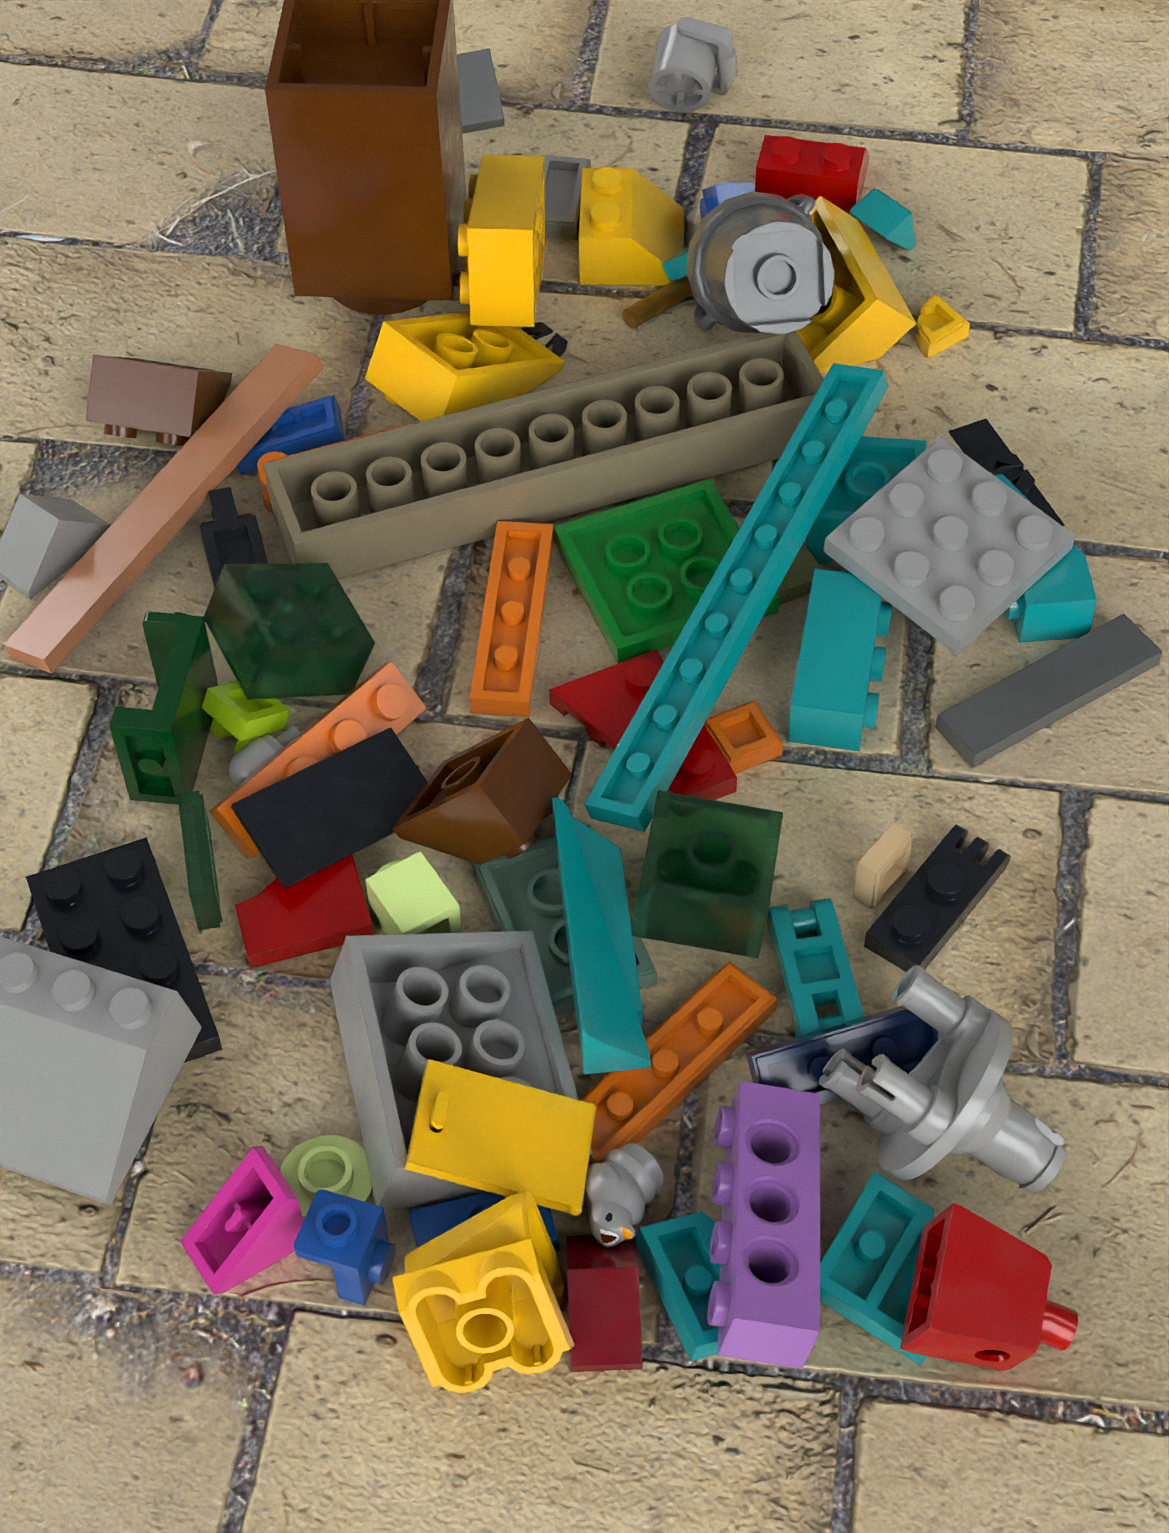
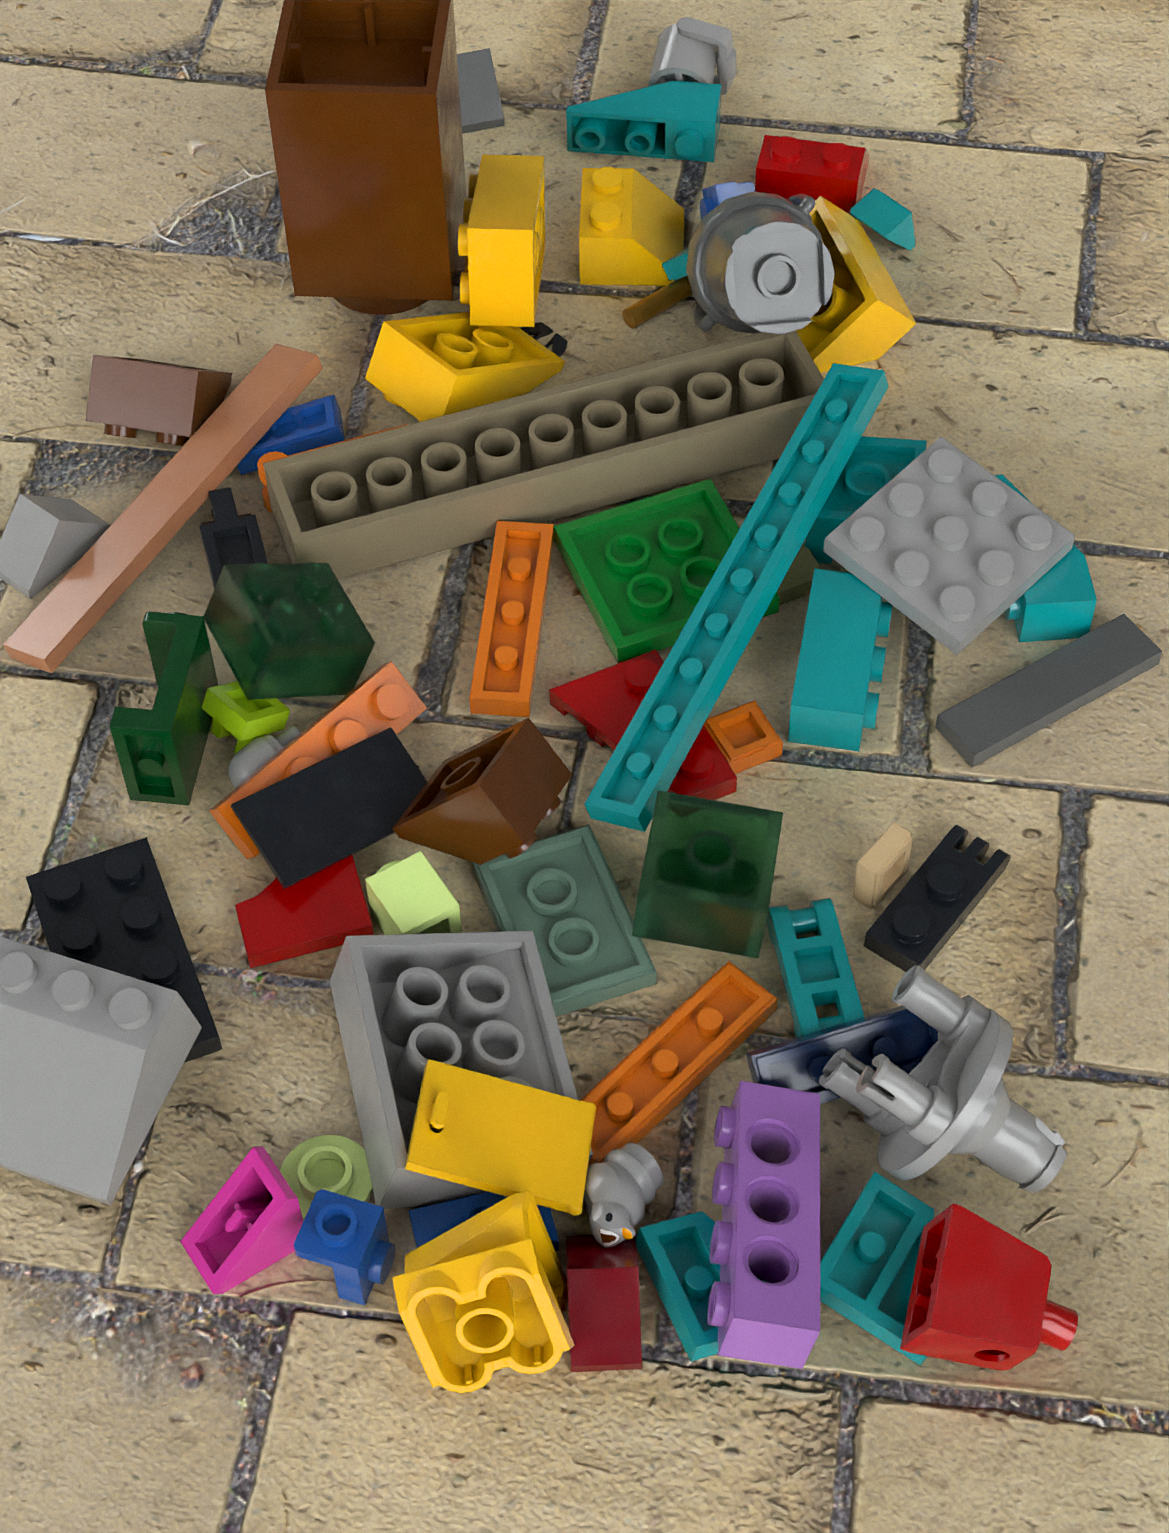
(200, 860): clear green tile -> none
(563, 195): light grey tile -> none
(599, 947): teal wedge -> none
(654, 122): none -> teal slope
(939, 327): yellow tile -> none
(987, 449): black piece -> none

